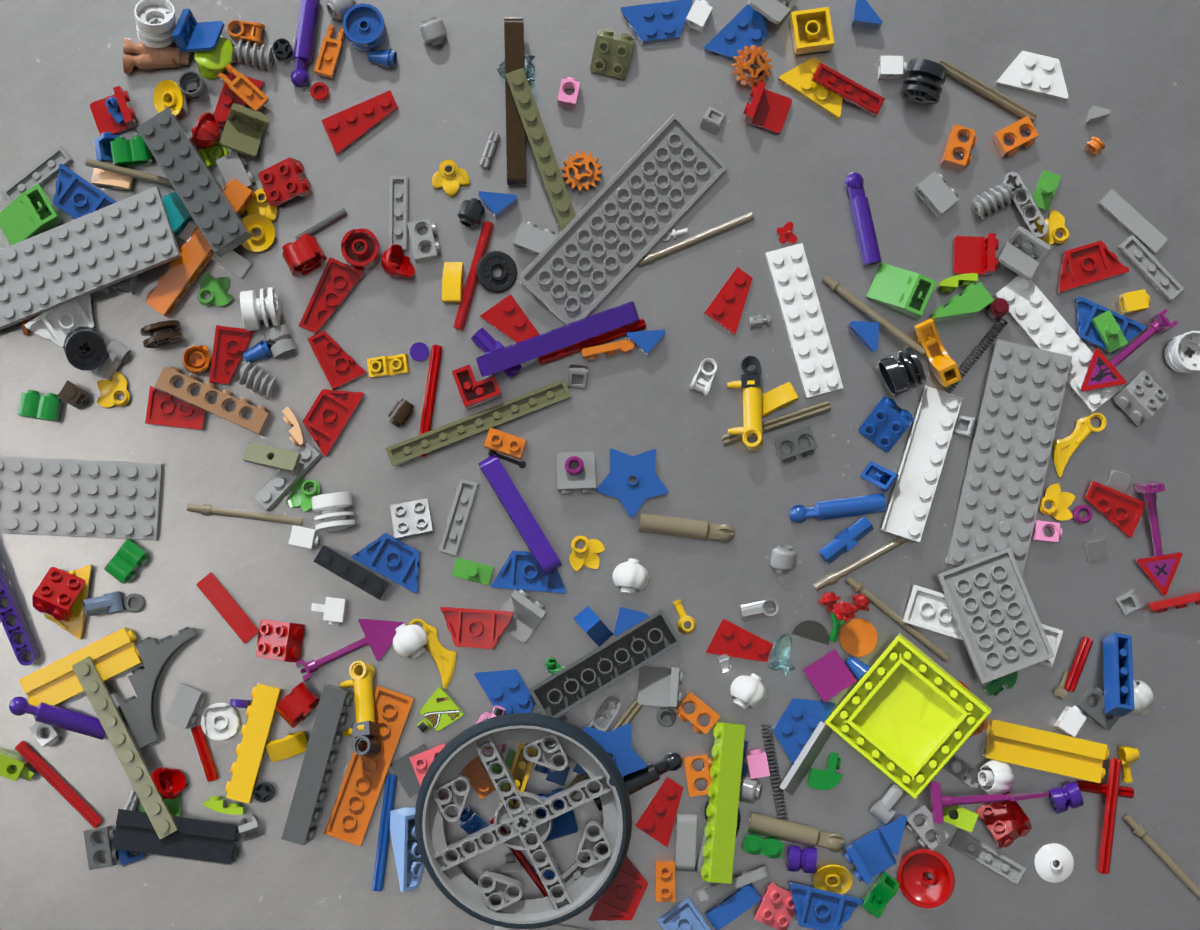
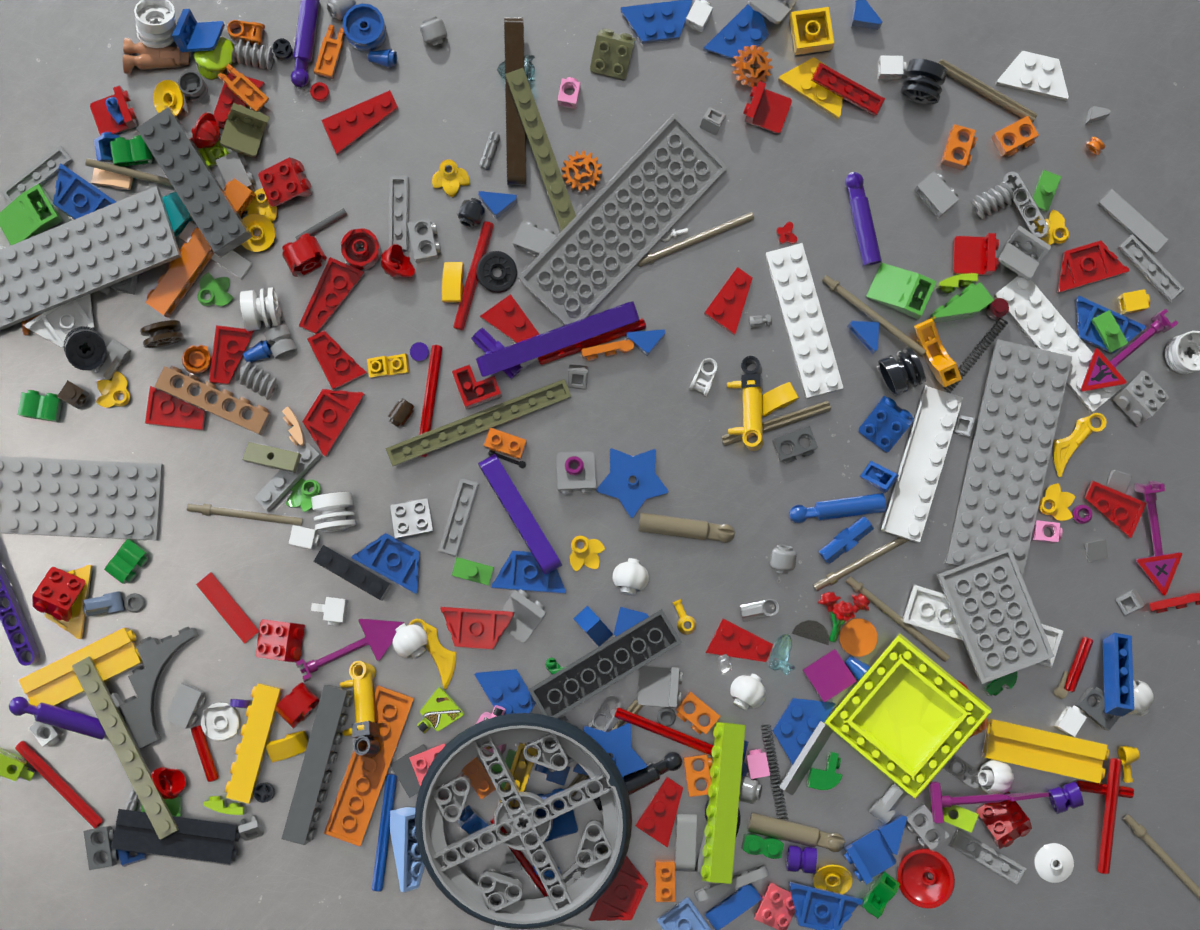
(664, 731): none -> red axle

